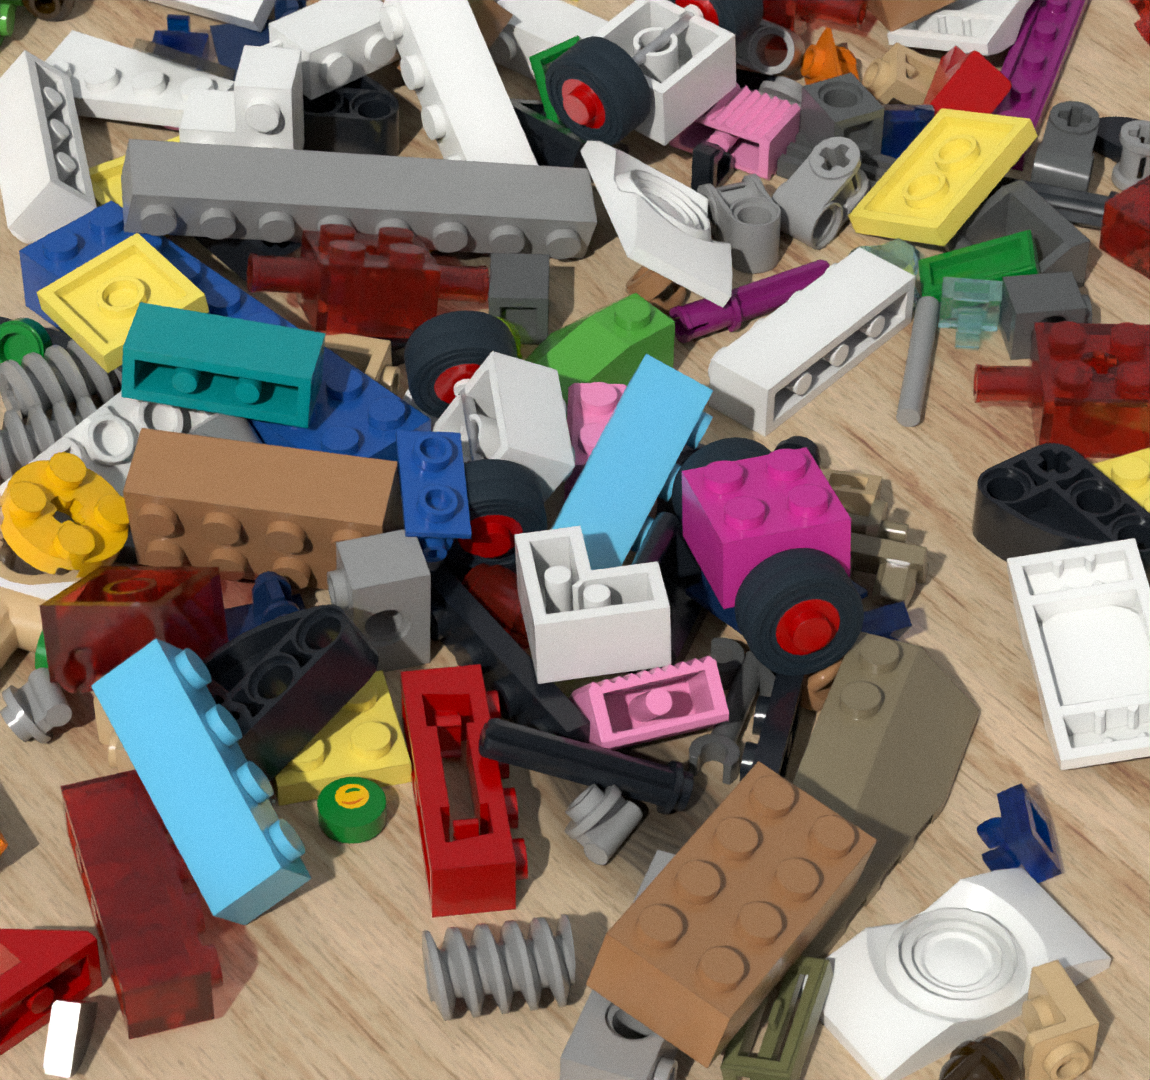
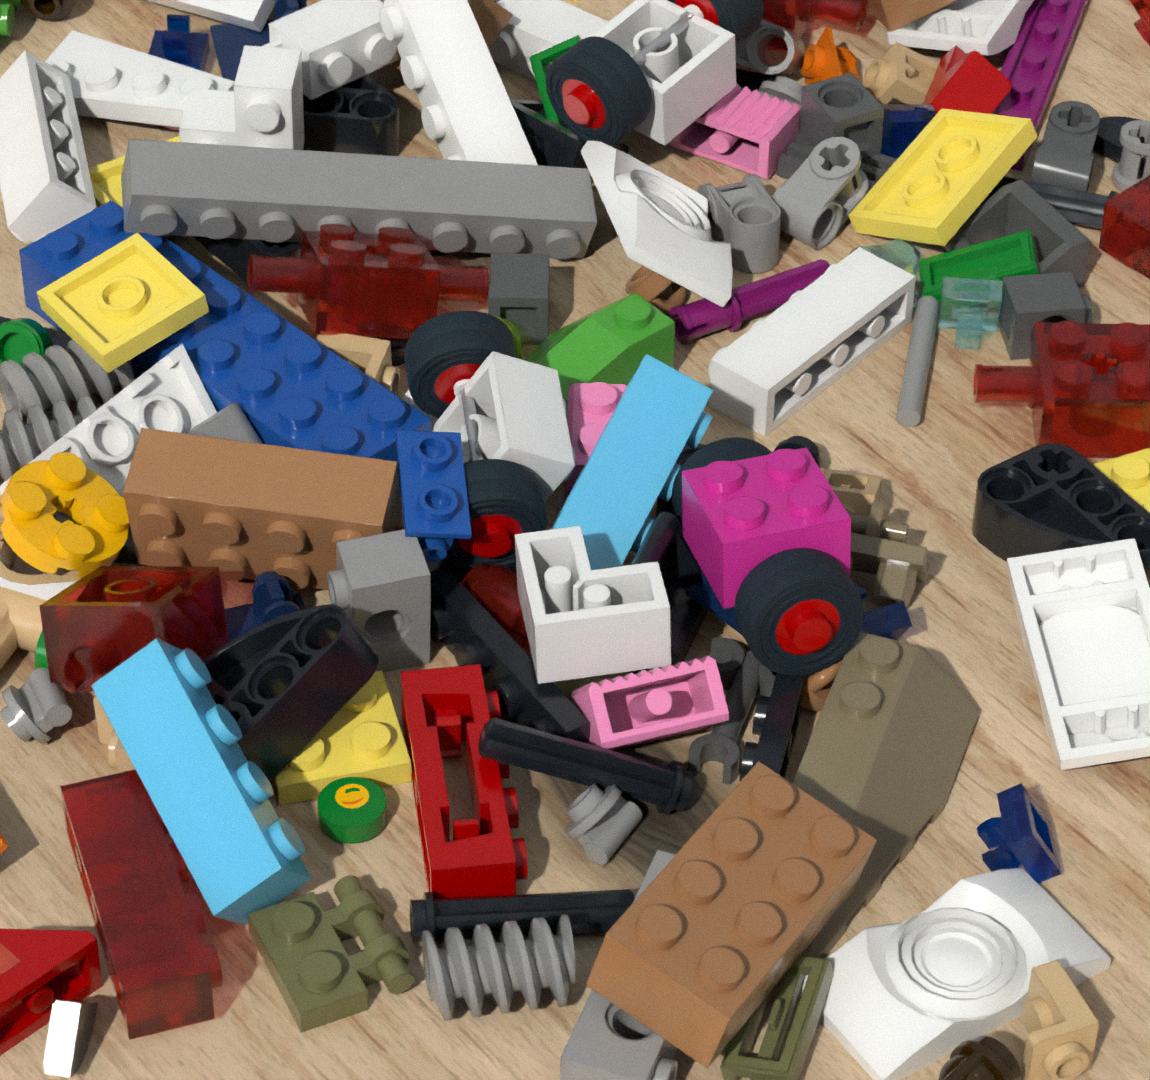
(183, 58): clear smoke piece -> none
(222, 365): teal brick -> none
(310, 962): none -> olive plate
(586, 911): none -> black axle
(710, 165): black tile -> none

